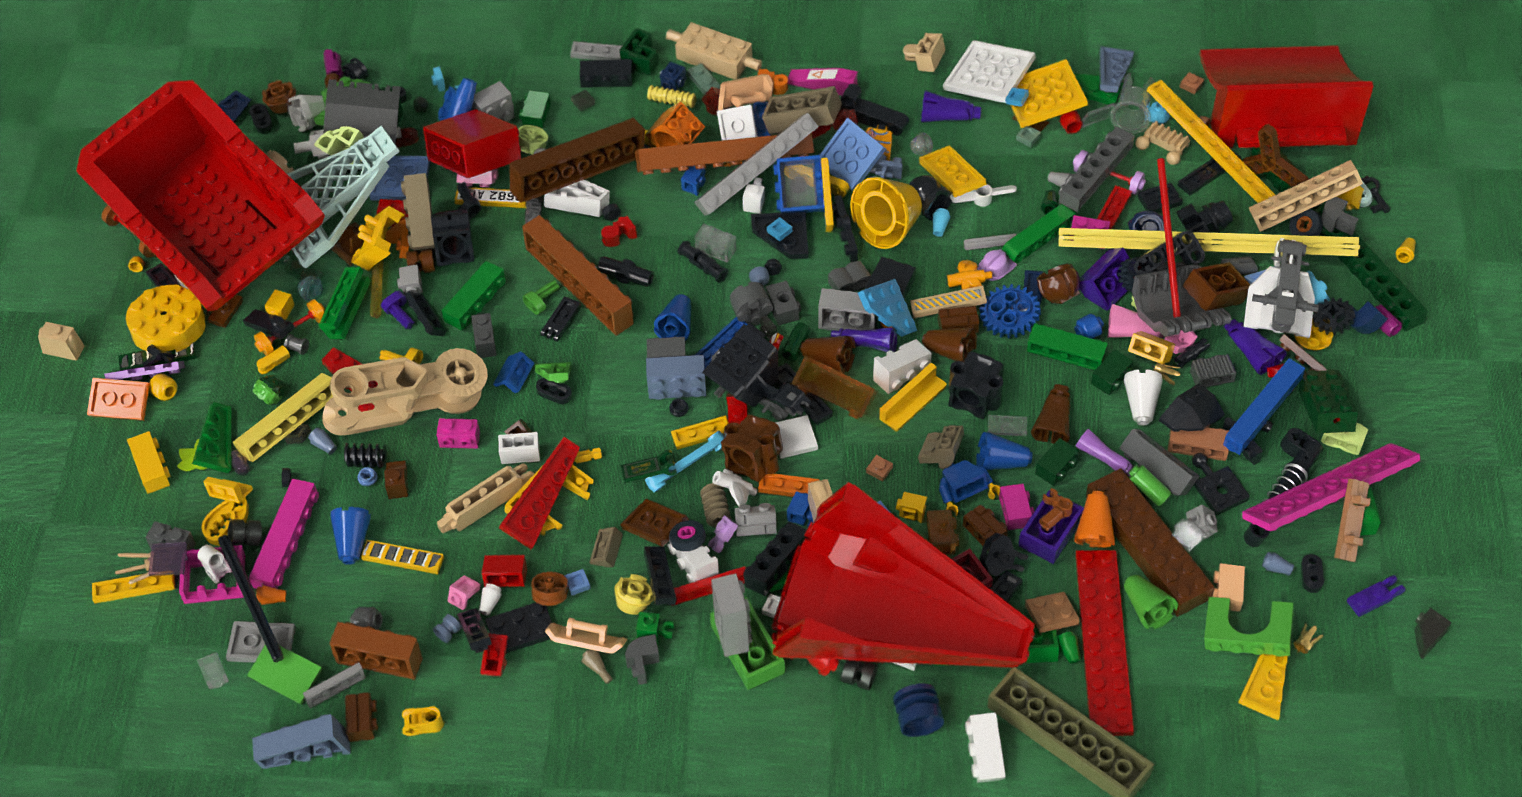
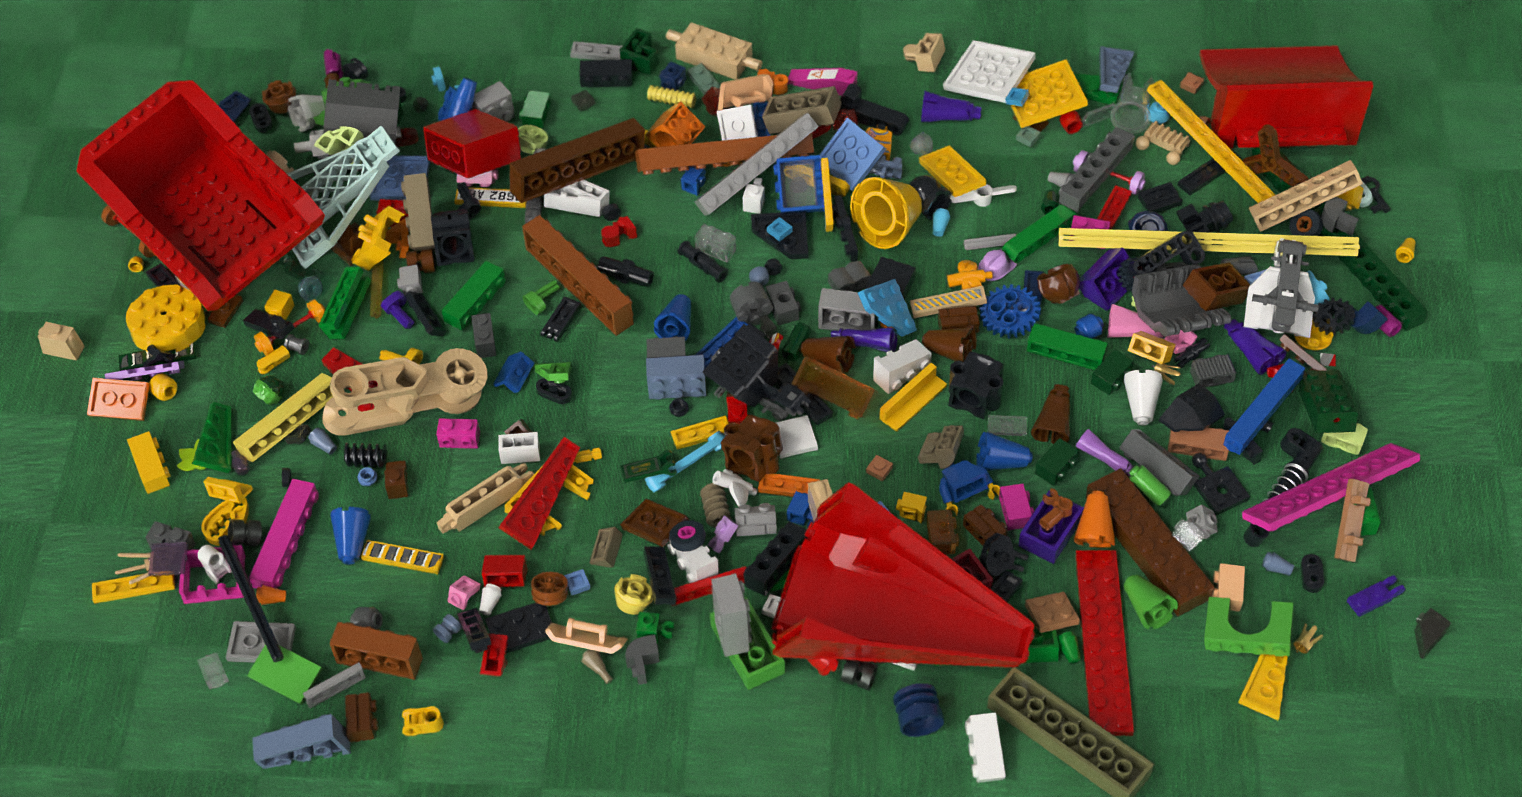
(1168, 238): red piece -> none
(1328, 359): none -> light grey sticker

